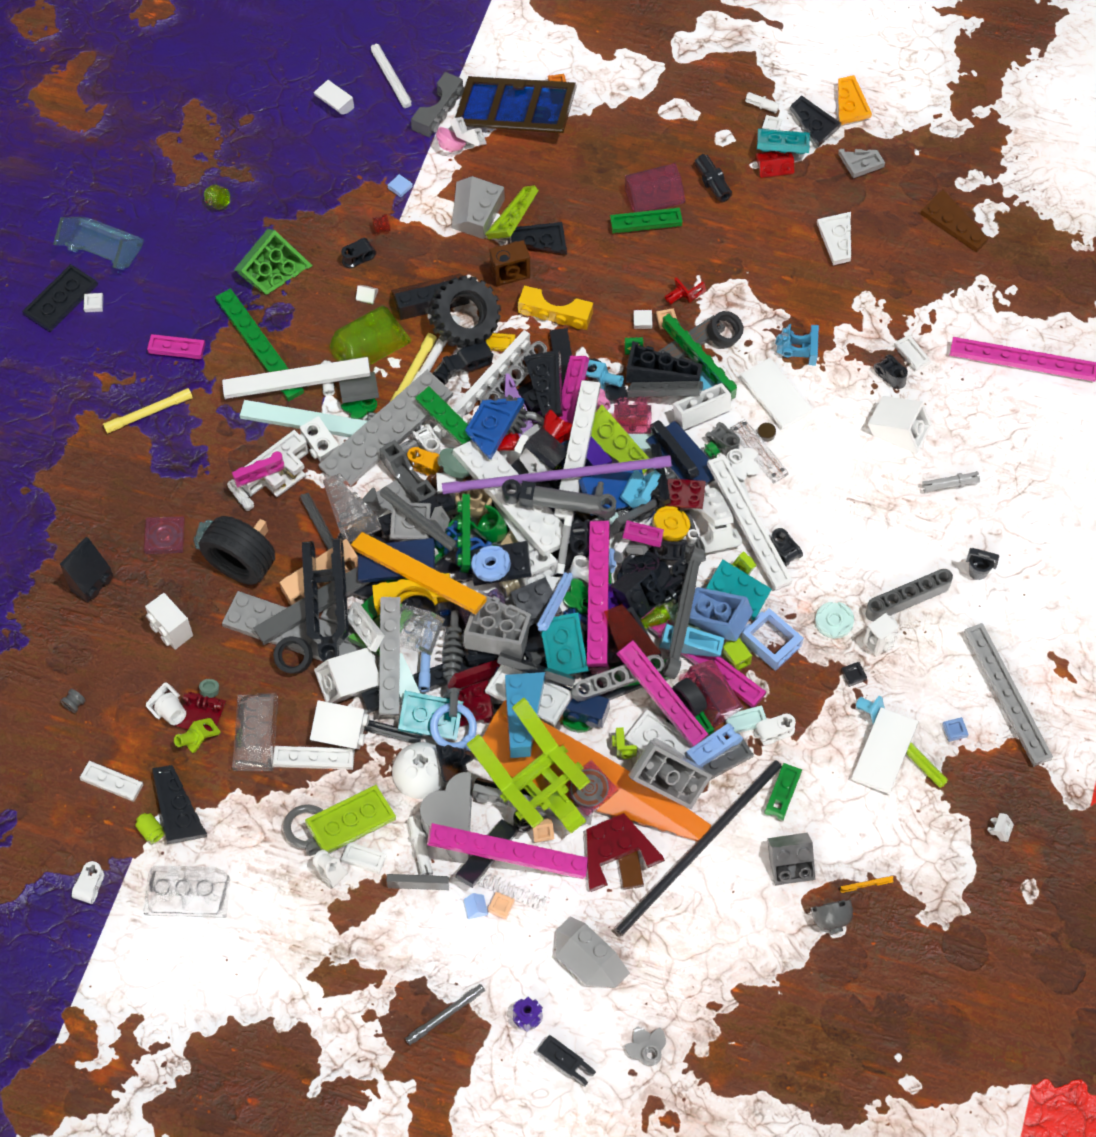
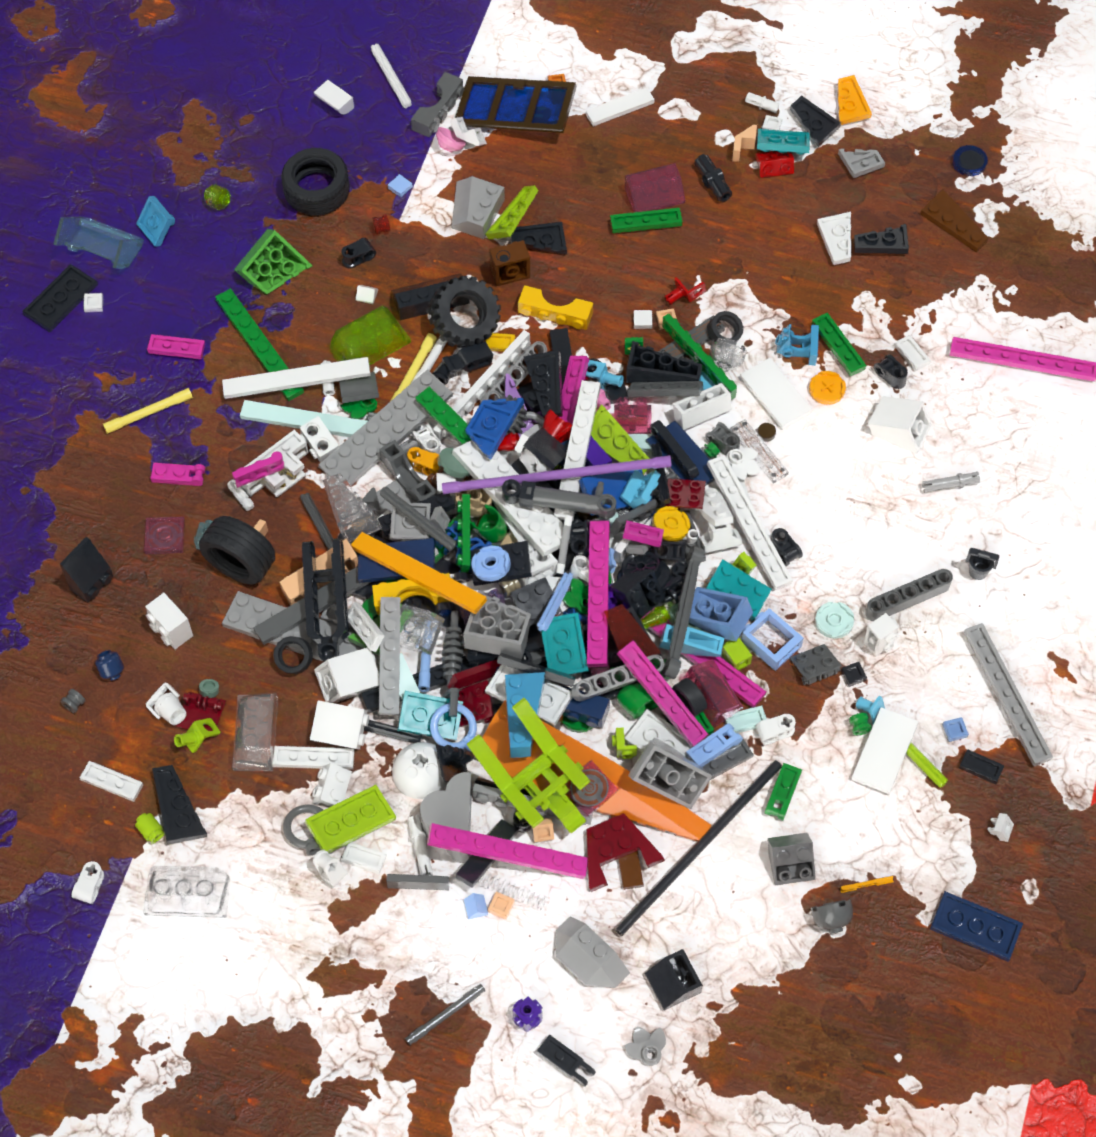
(109, 665): none -> dark blue head
(155, 221): none -> dark azure tile
(177, 474): none -> dark pink plate
(310, 162): none -> black tyre
(331, 785): none -> white bracket
(619, 106): none -> white tile
(635, 700): none -> green piece
(674, 980): none -> black slope
(727, 354): none -> clear cylinder
(744, 140): none -> light nougat slope
(815, 663): none -> dark grey hinge
(827, 387): none -> light orange tile
(839, 344): none -> green plate
(860, 724): none -> green wheel
(888, 241): none -> black wing
(970, 160): none -> tile
(976, 926): none -> dark blue tile
(981, 766): none -> black tile

